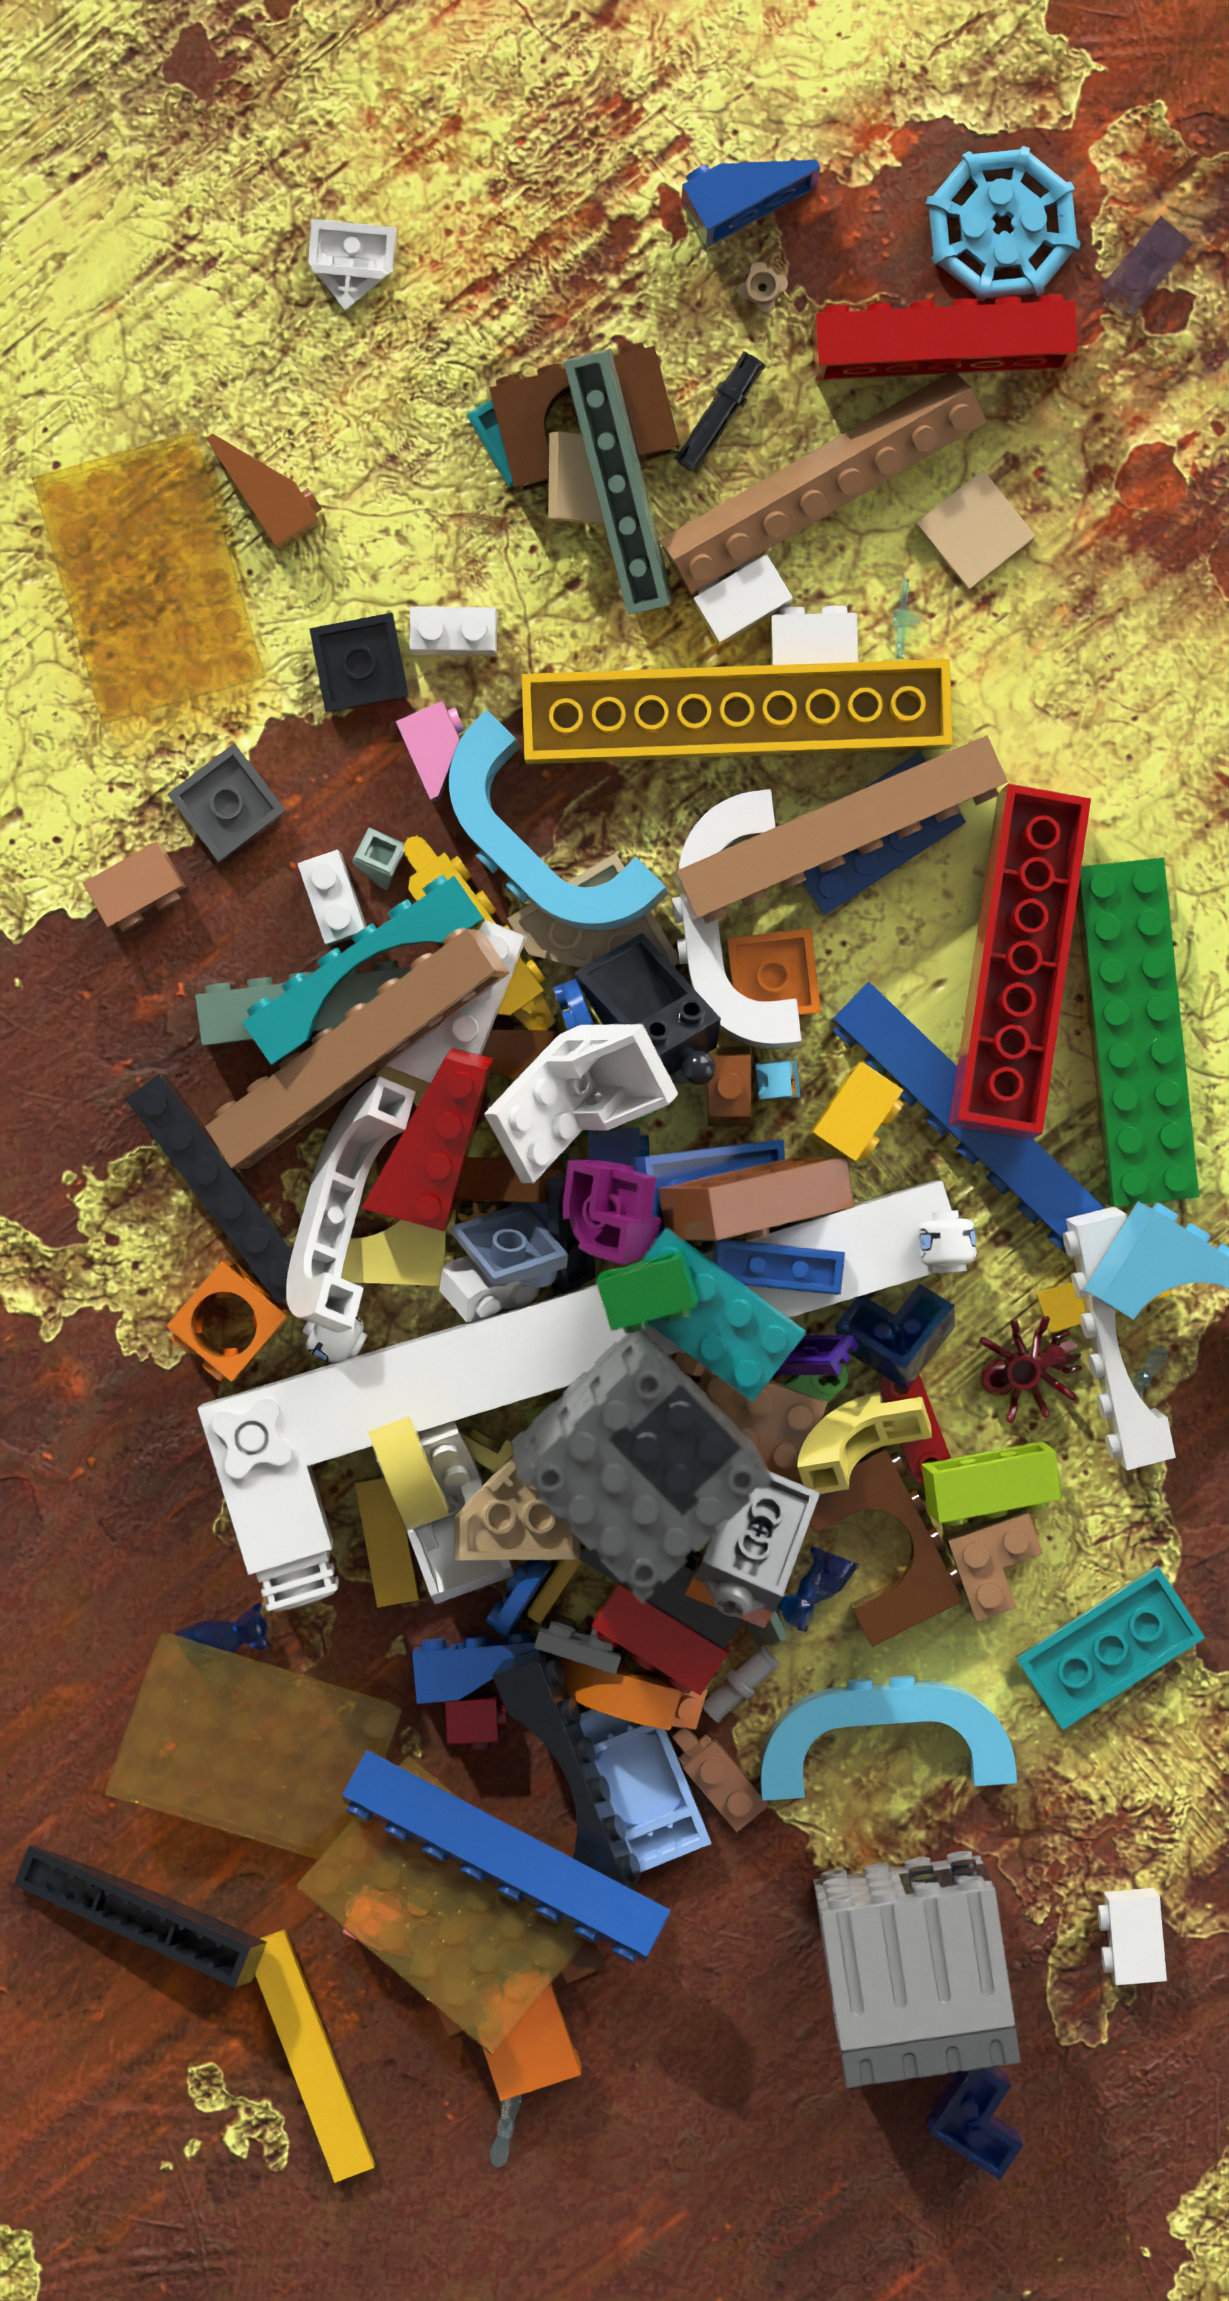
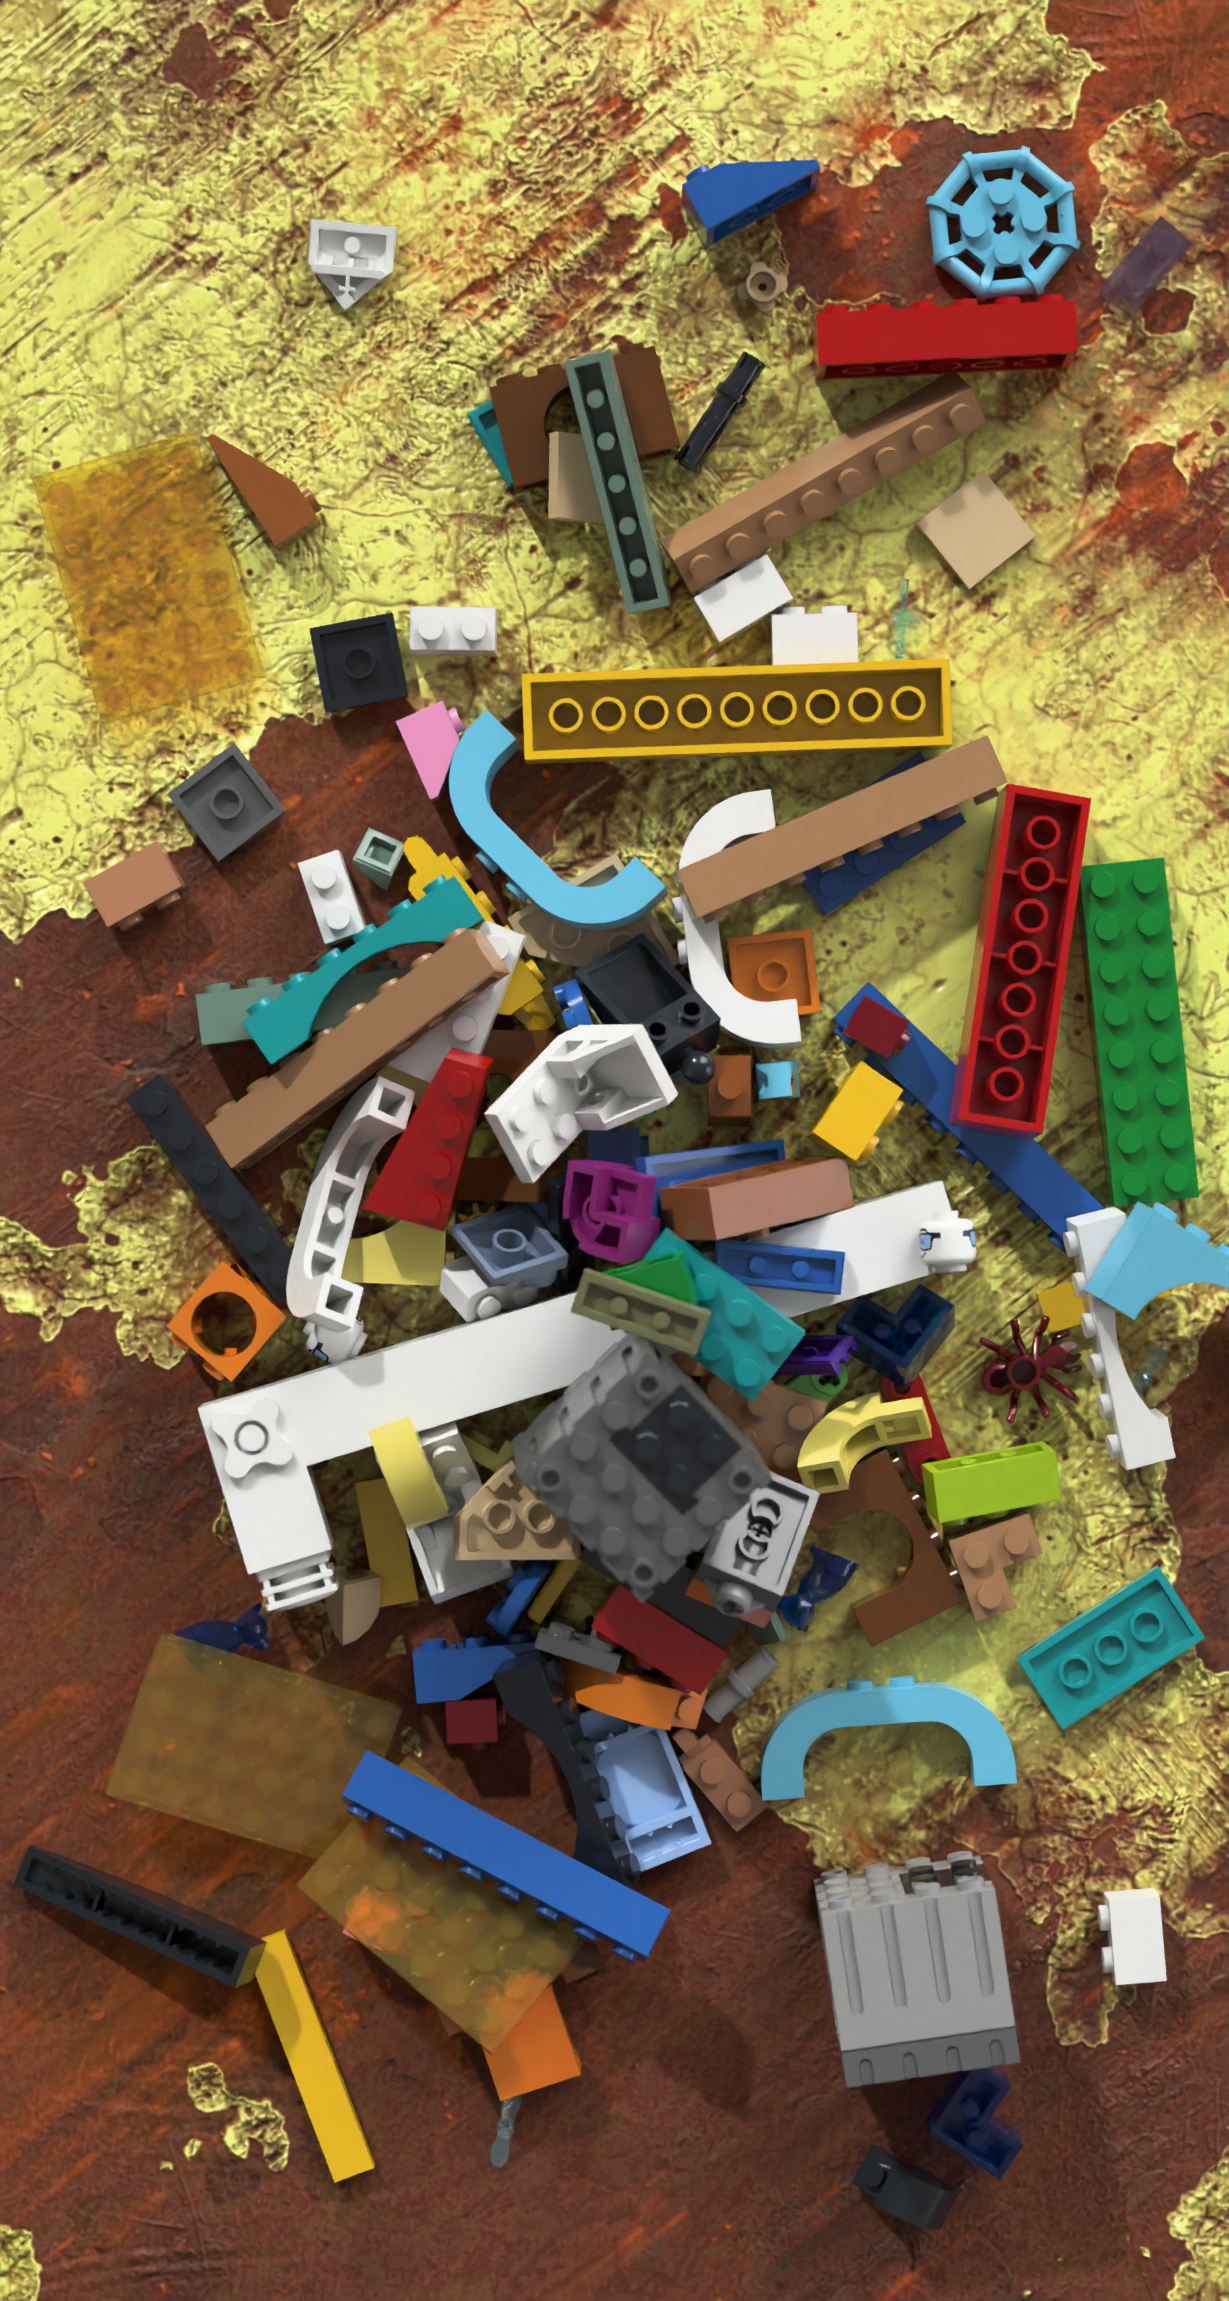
(354, 1604): none -> tan brick
(640, 1311): none -> olive plate
(877, 1028): none -> dark red brick
(905, 2191): none -> black brick

